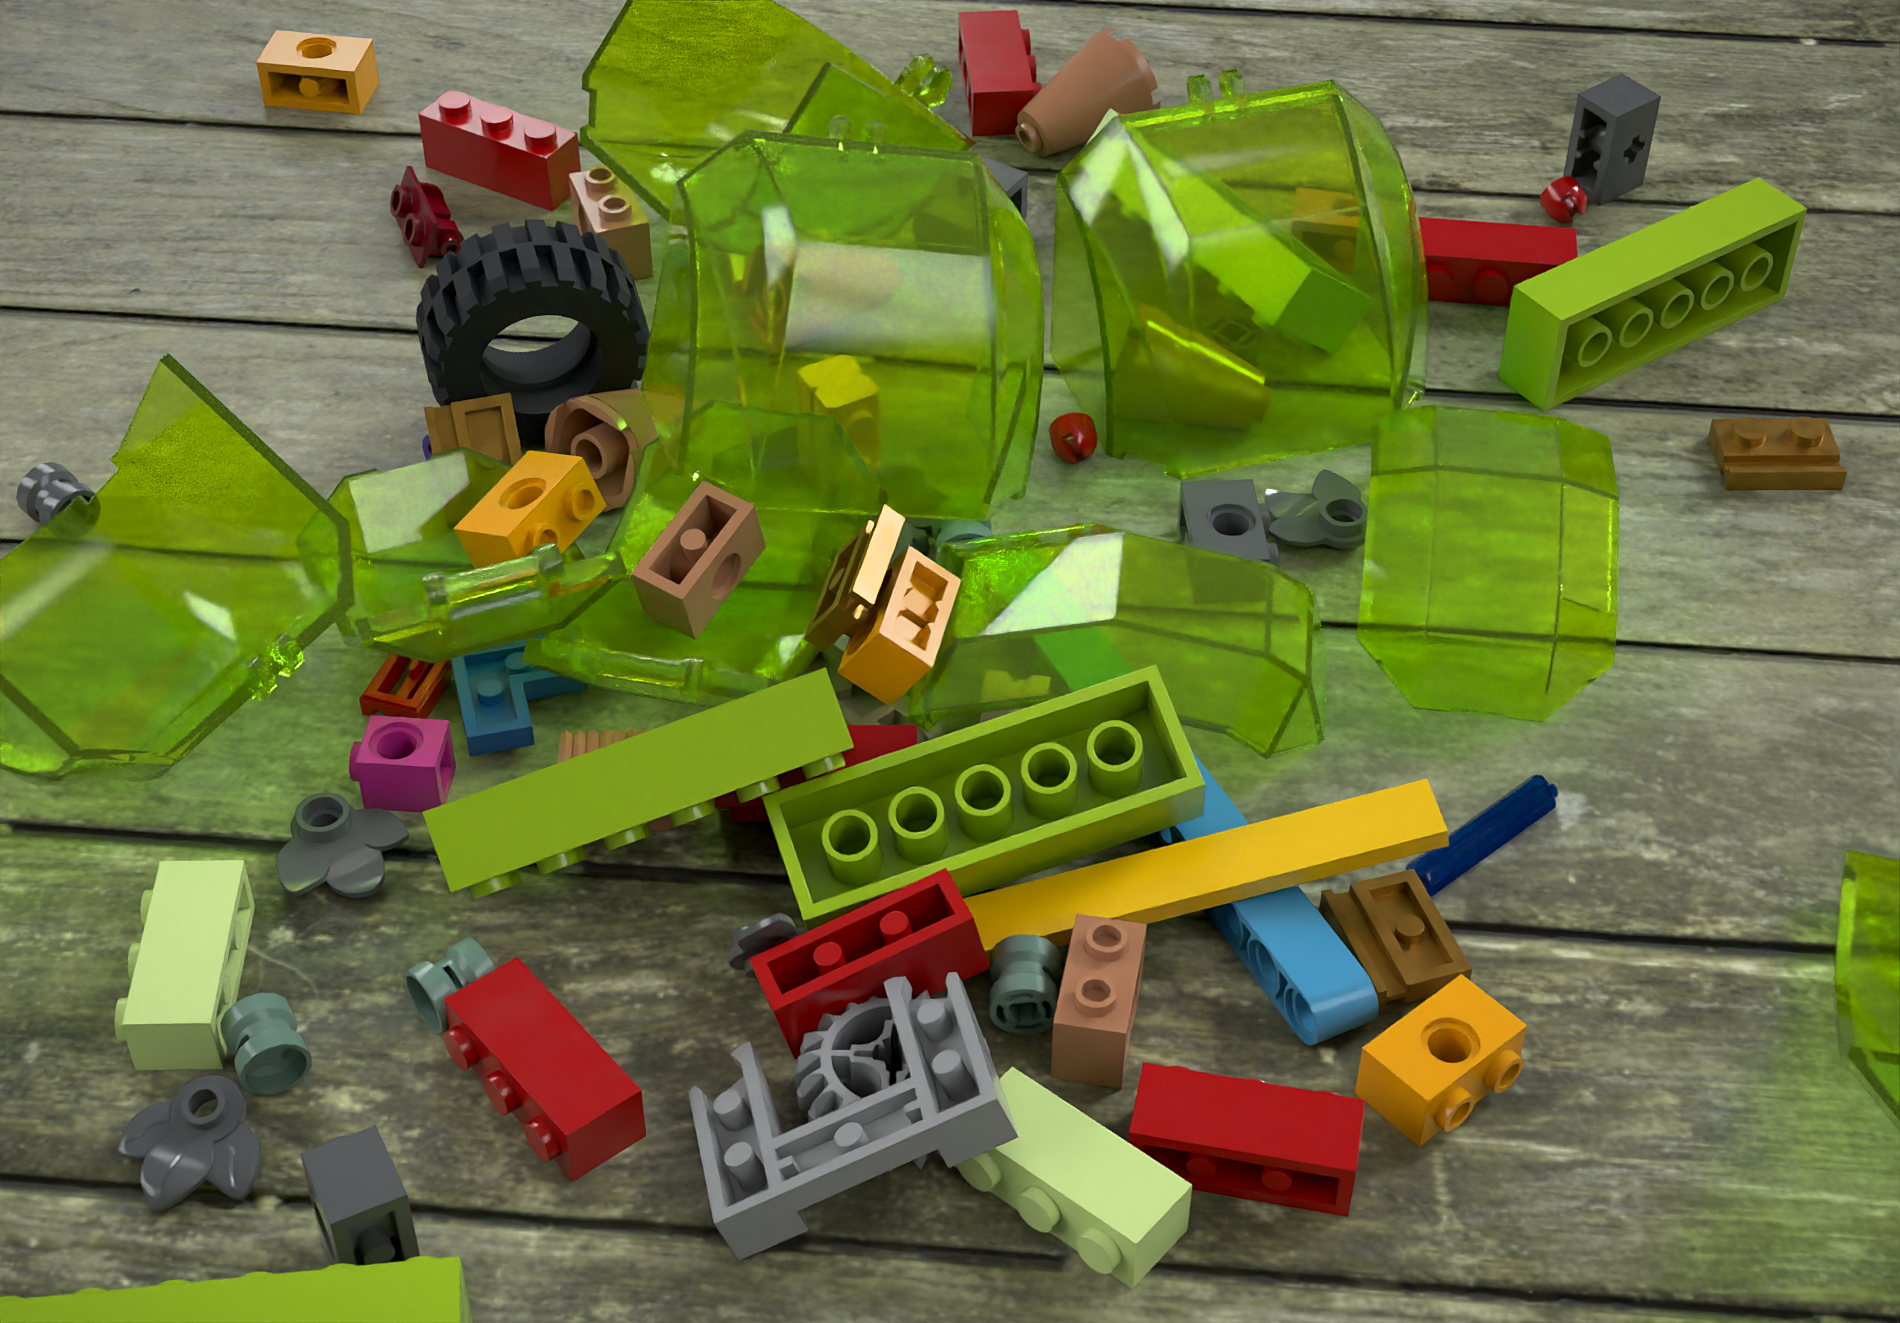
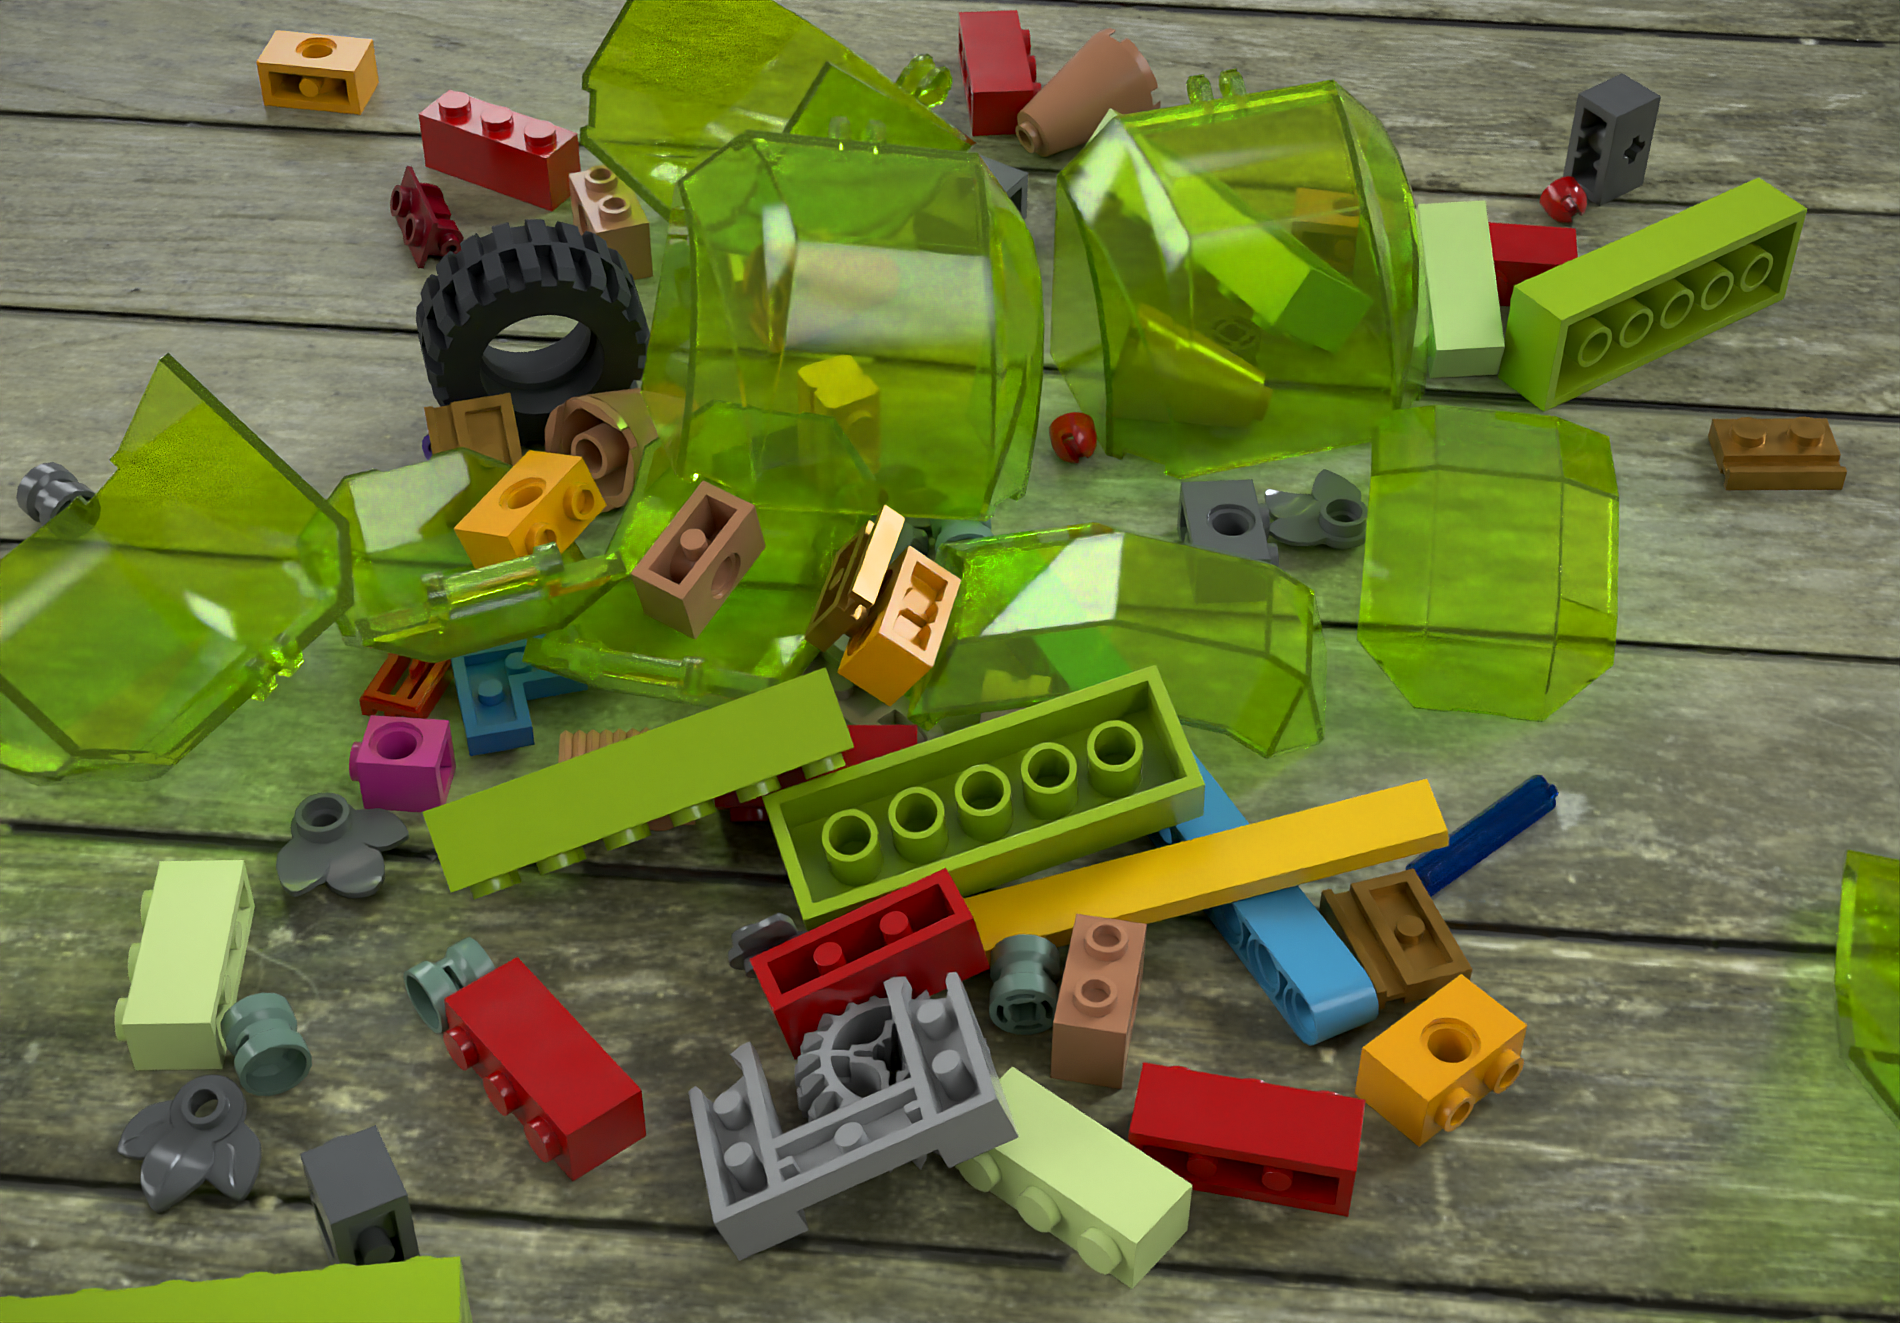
(1462, 290): none -> yellowish green brick

